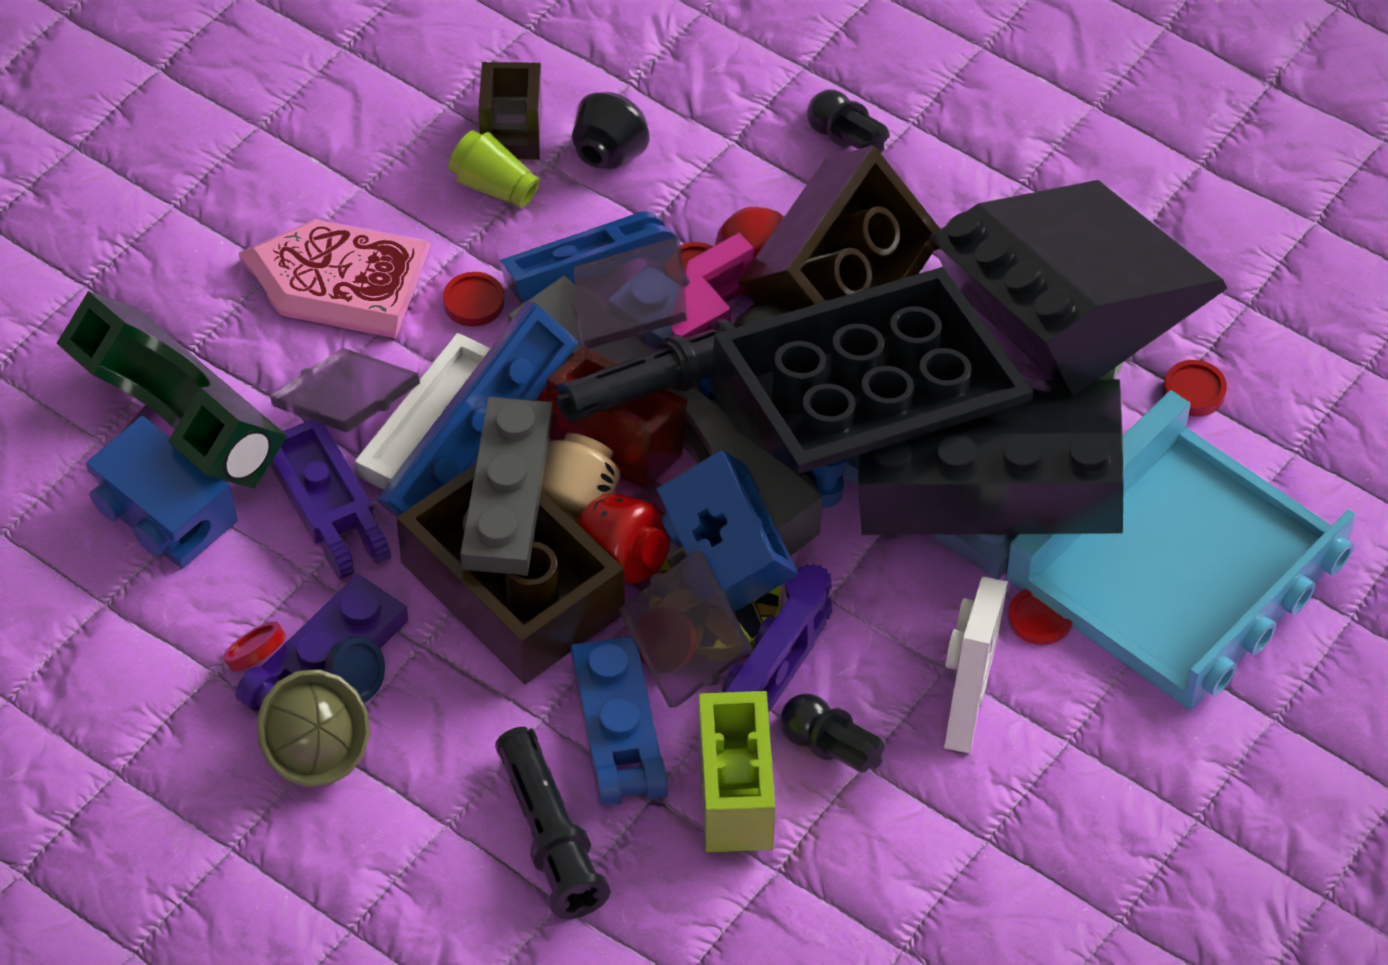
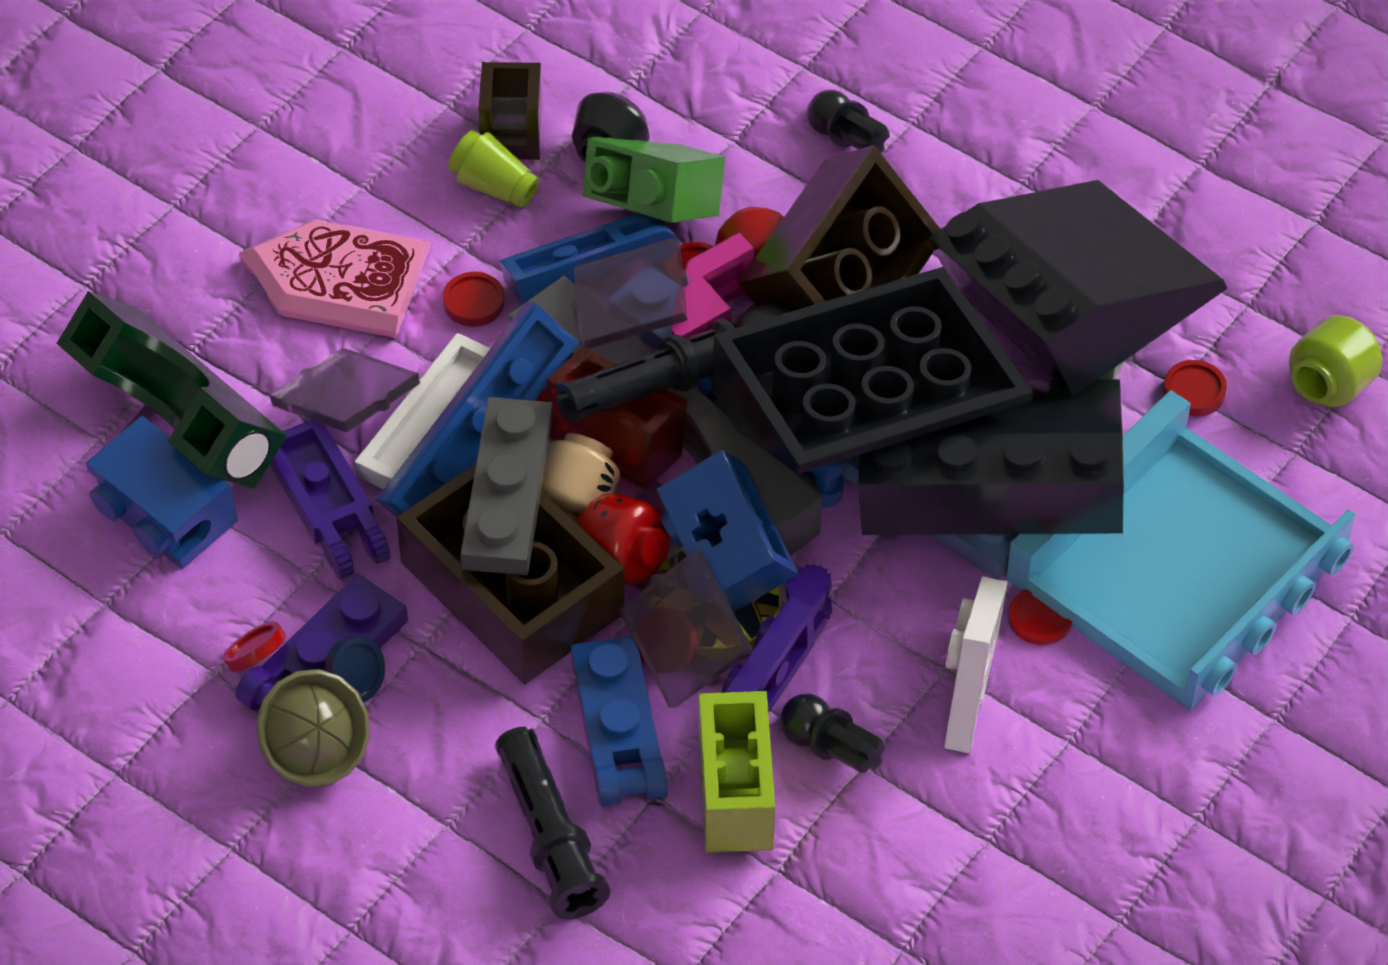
(654, 178): none -> bright green slope
(1335, 361): none -> lime head

